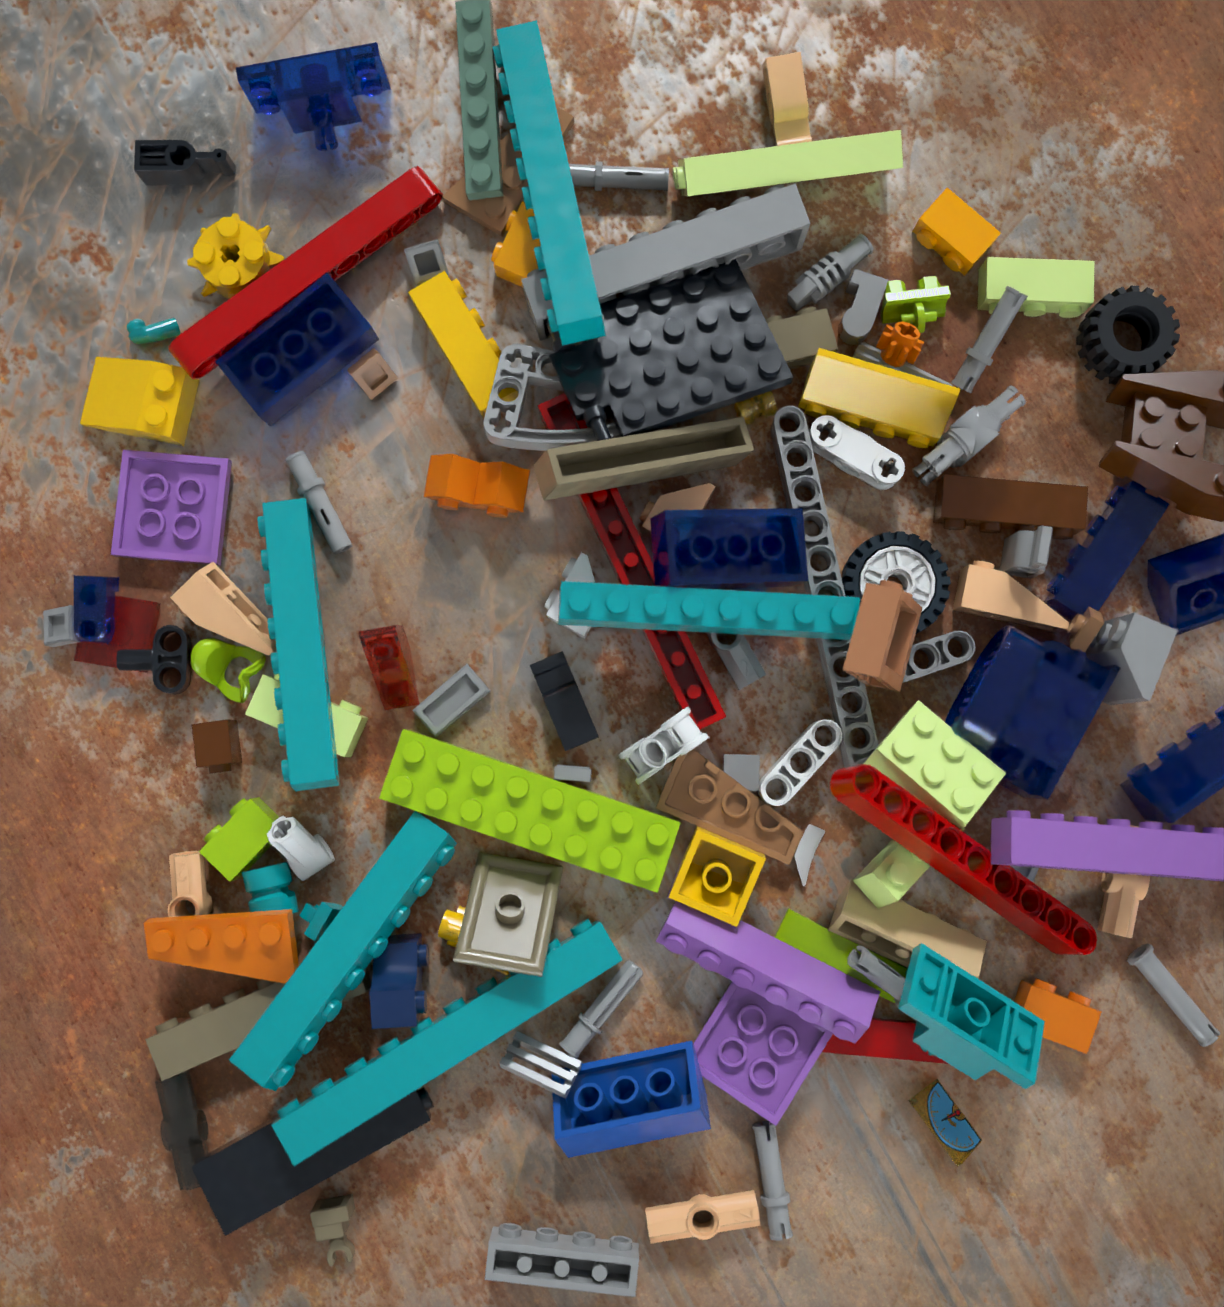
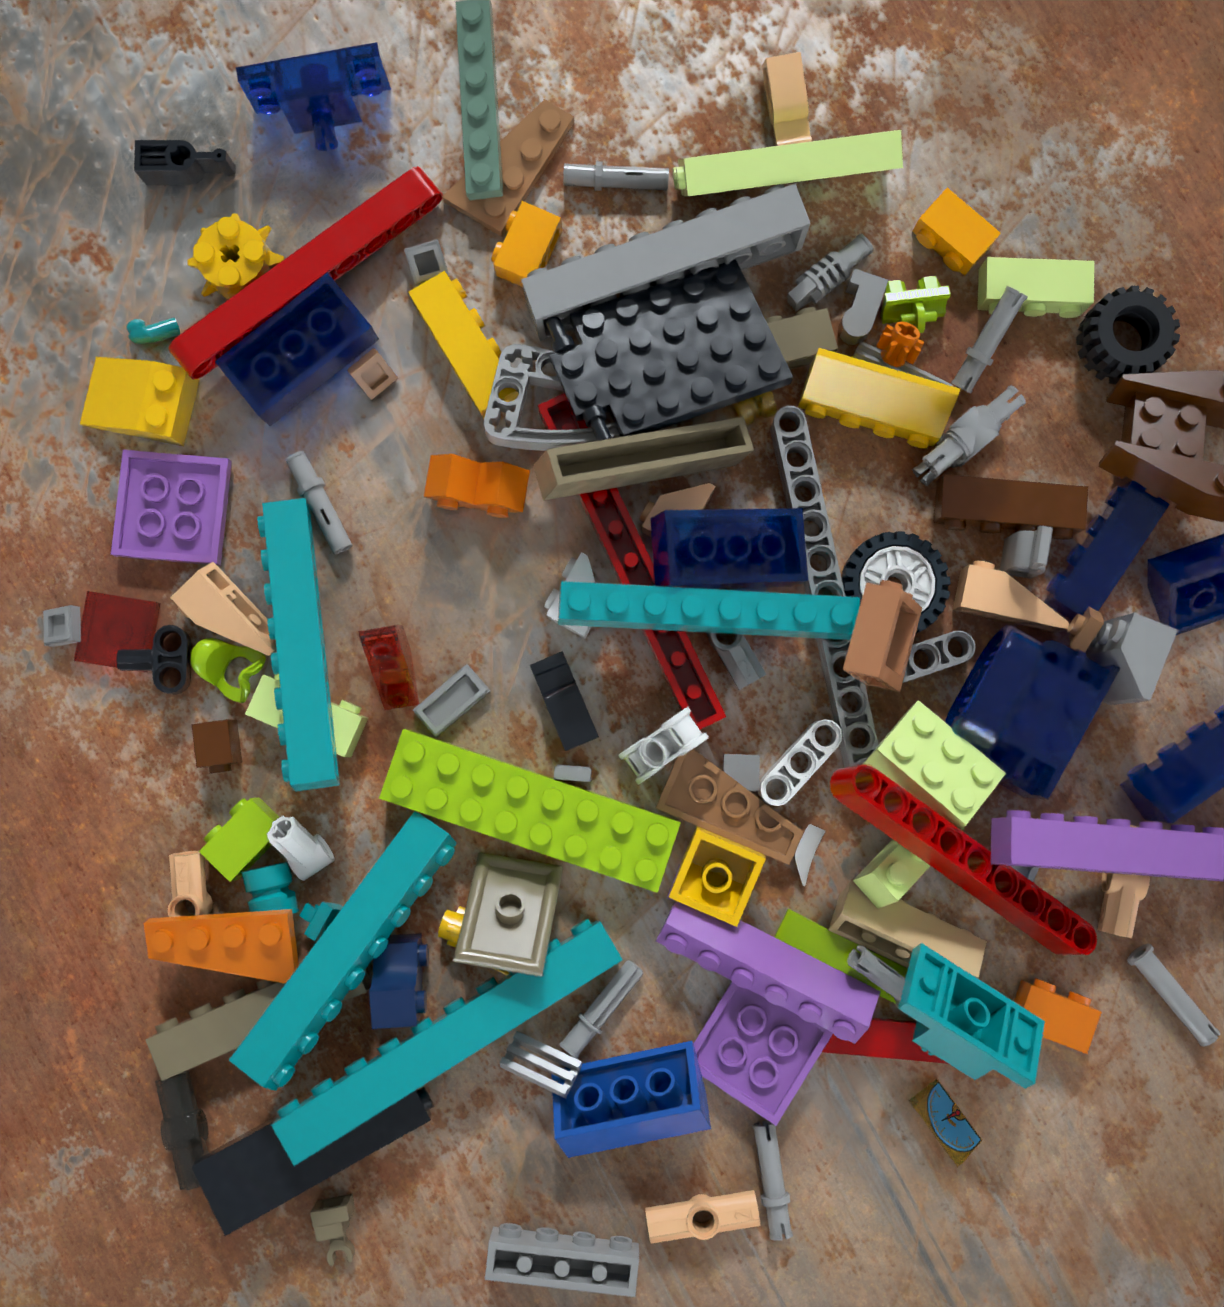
(94, 608): clear blue leg -> none
(550, 185): teal brick -> none
(855, 453): white piece -> none

